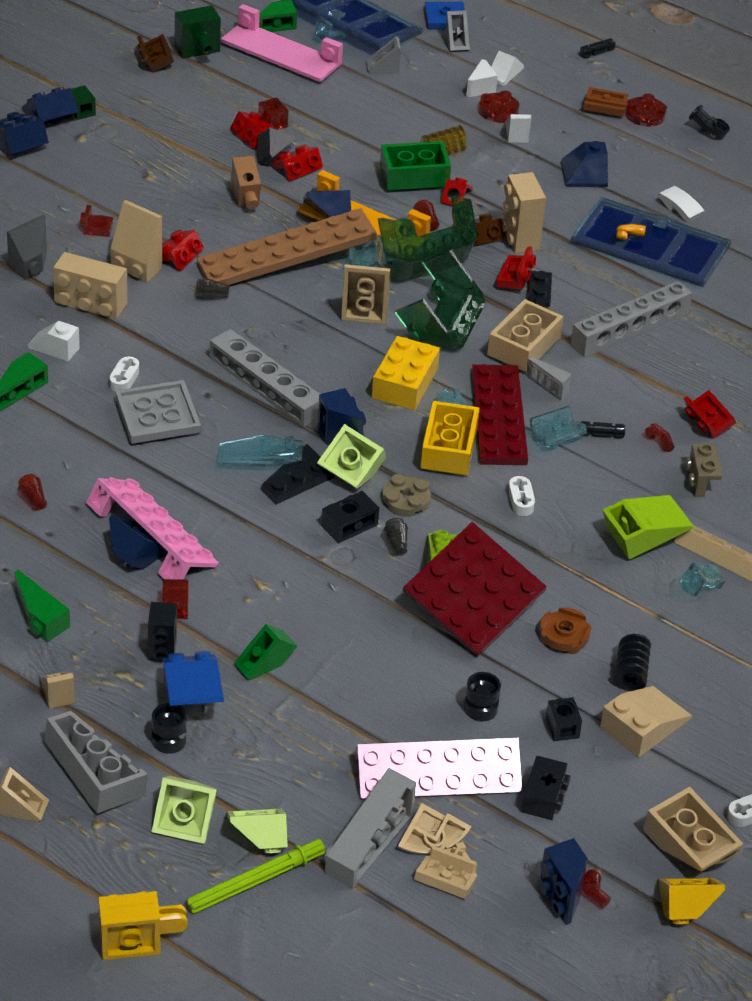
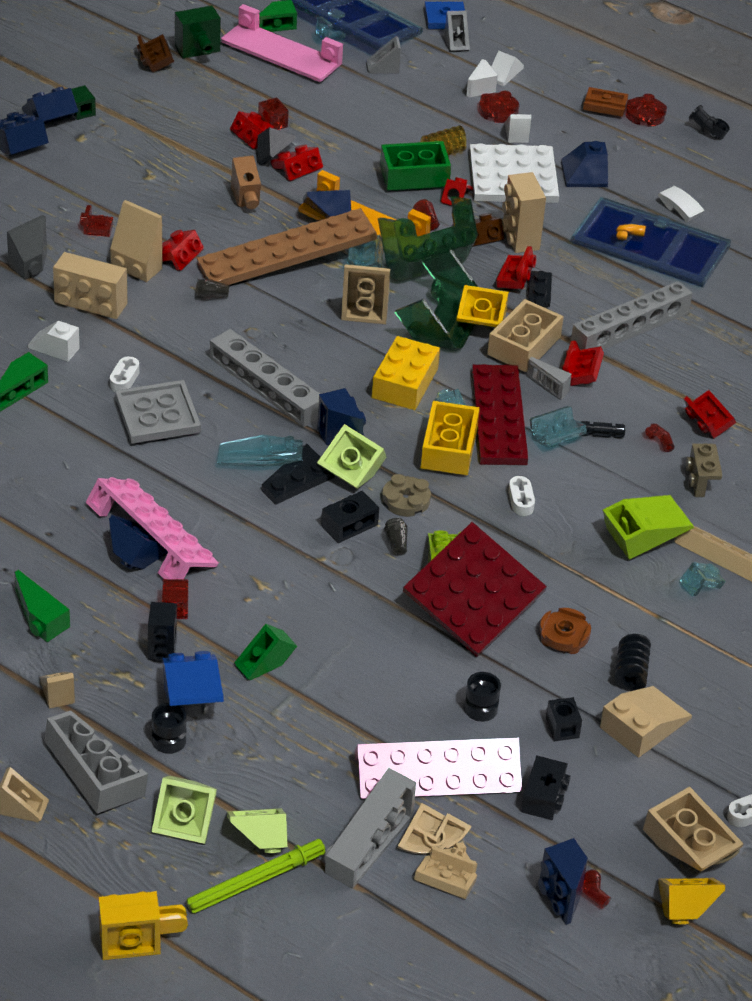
(32, 490): clear red cone -> none
(482, 306): none -> yellow slope
(495, 162): none -> white plate
(583, 363): none -> red bracket
(597, 47): black axle -> none

